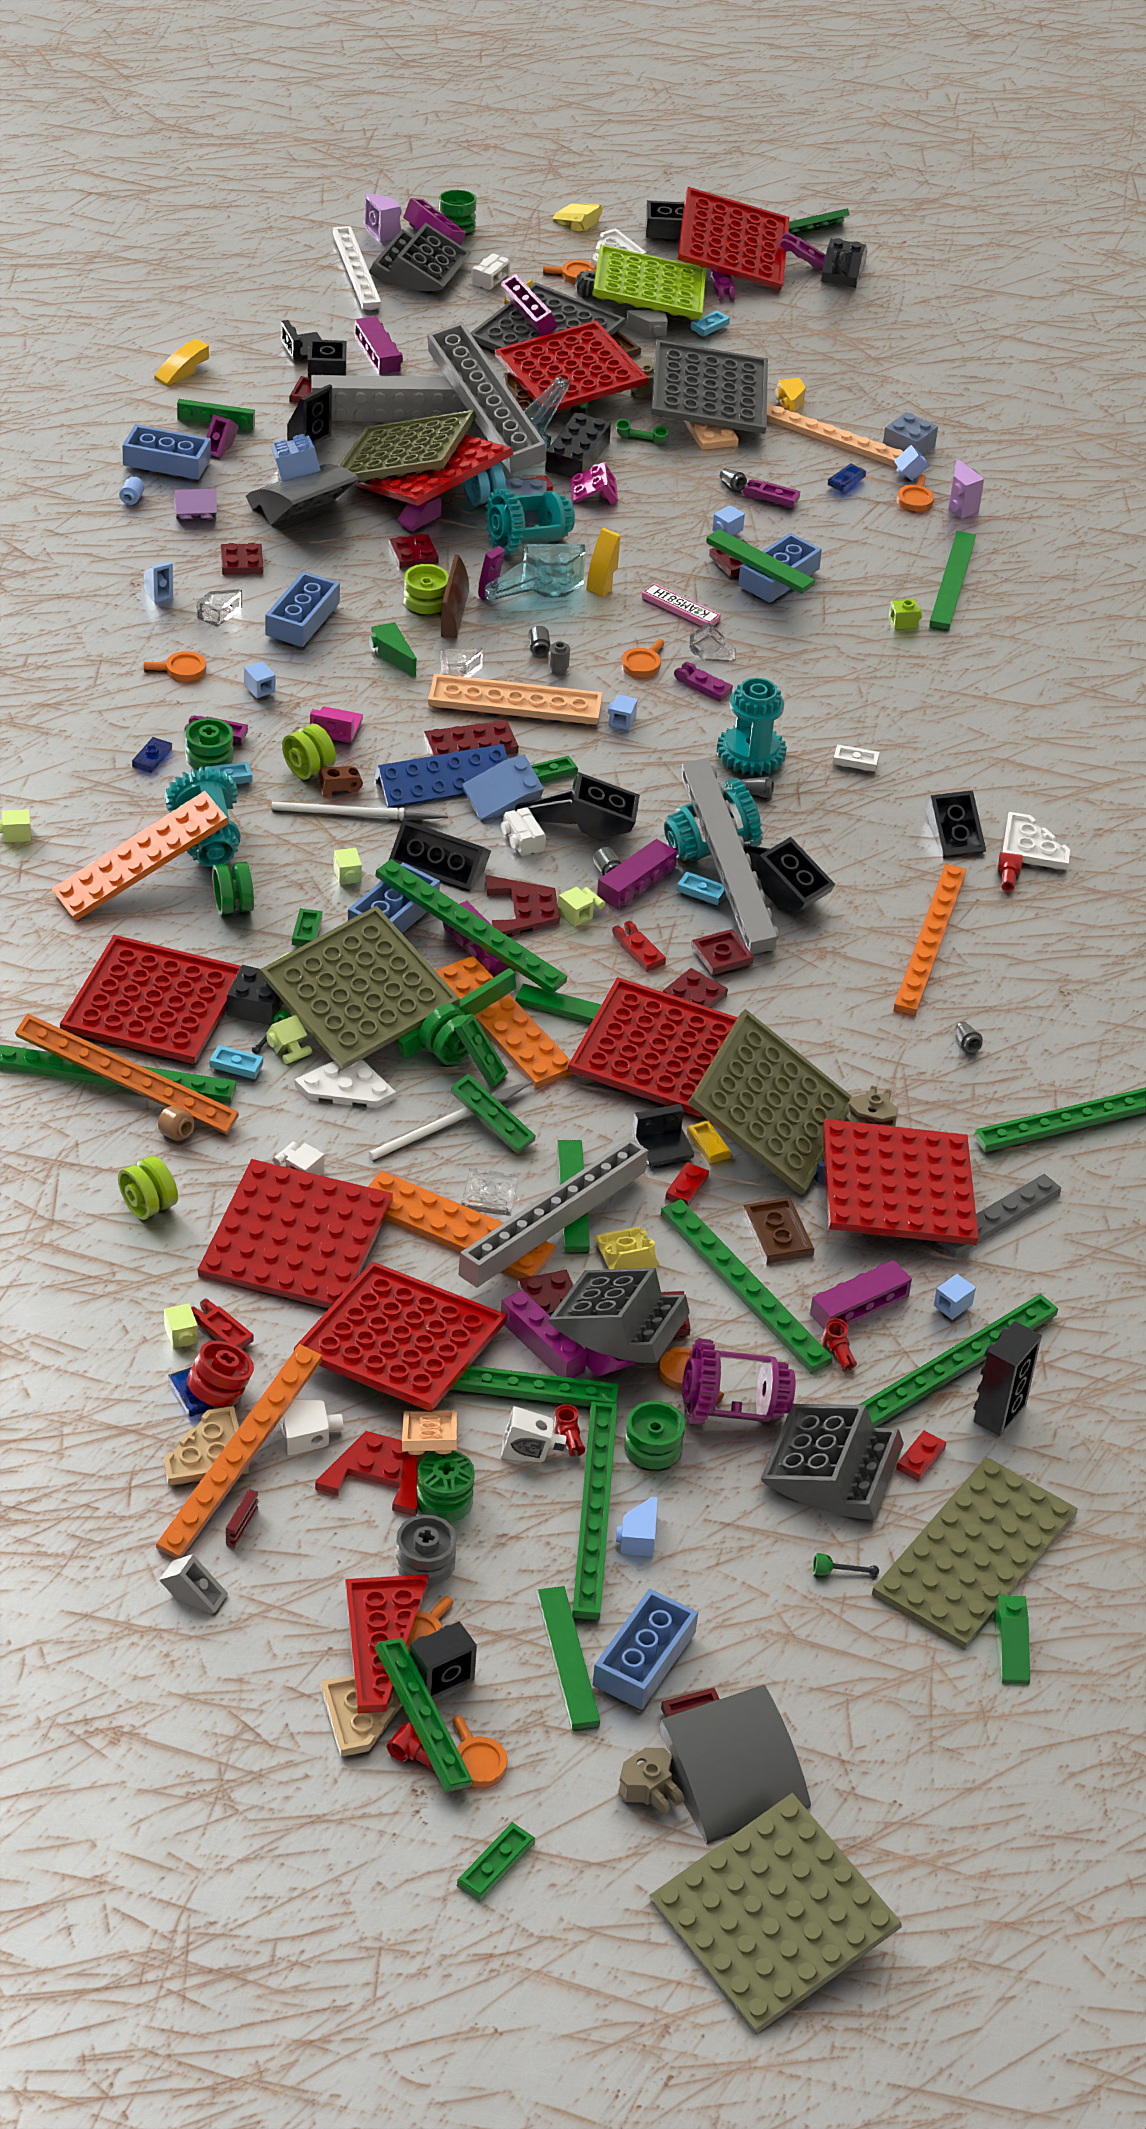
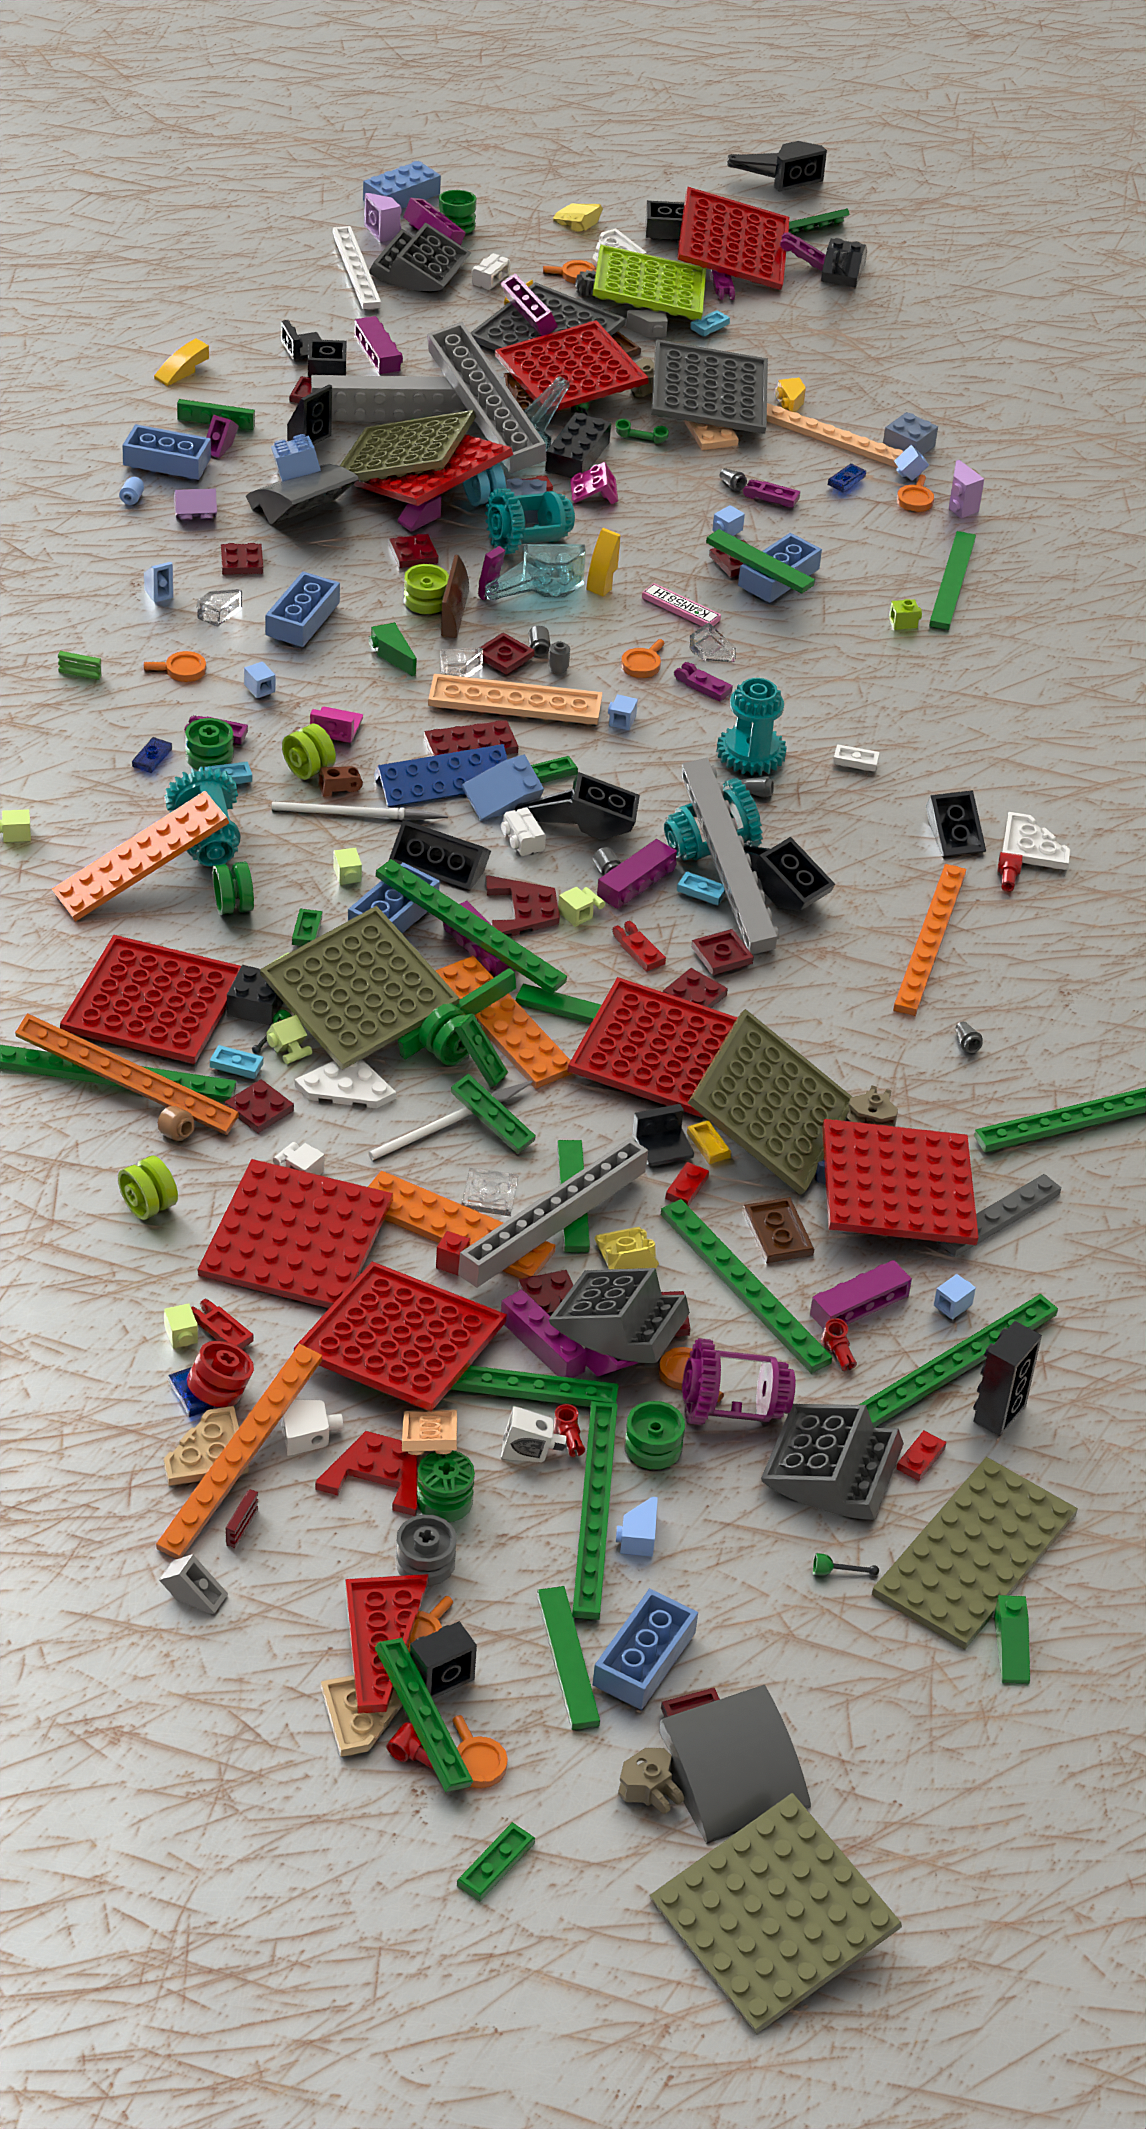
(79, 668): none -> bright green tile
(260, 1106): none -> dark red plate
(405, 183): none -> medium blue brick
(449, 1252): none -> red brick
(506, 653): none -> dark red plate
(792, 167): none -> black slope

